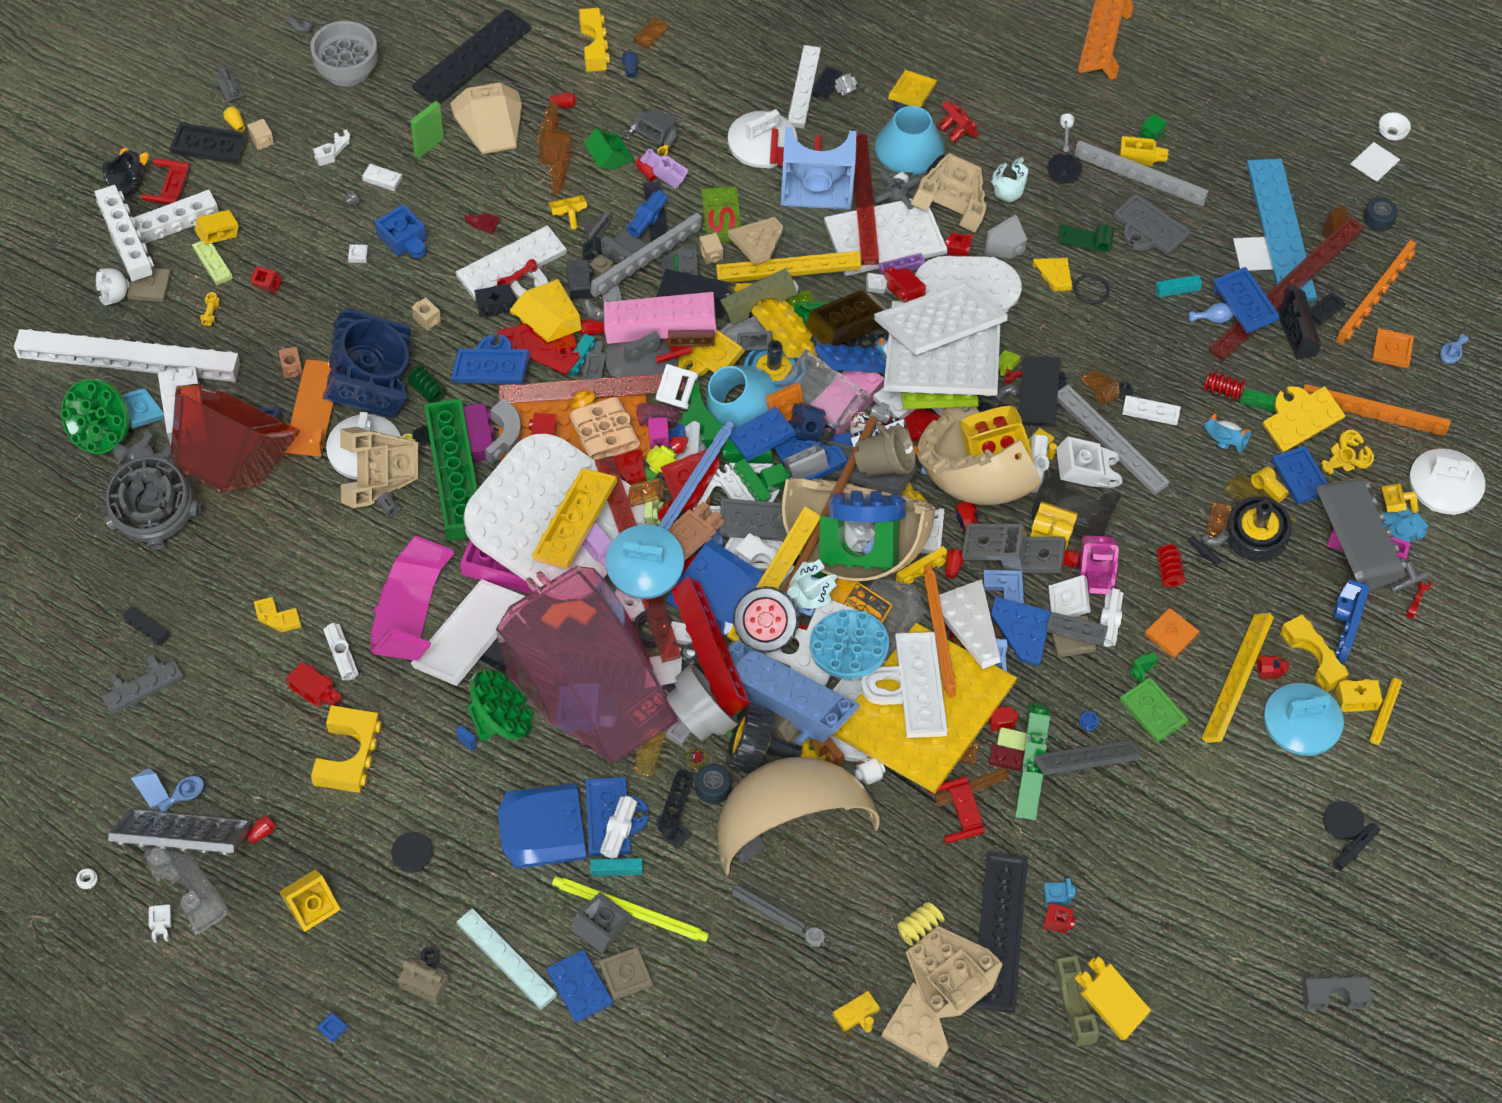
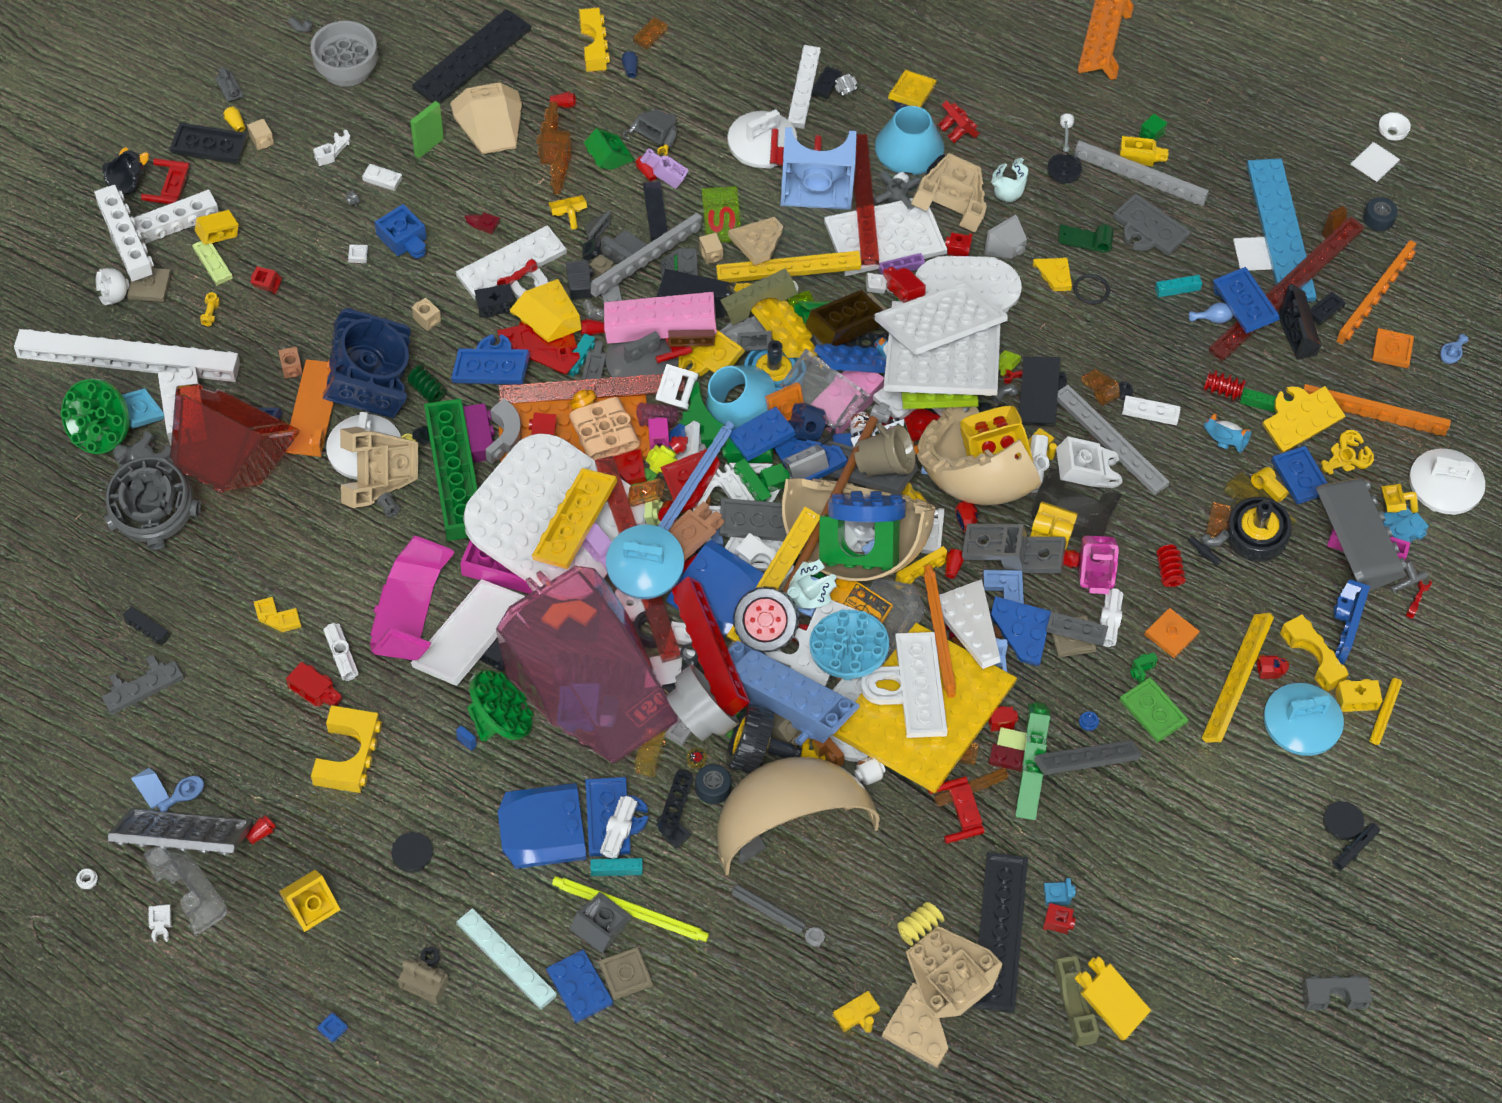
(647, 213): blue piece -> none
(1070, 597): white hinge -> none

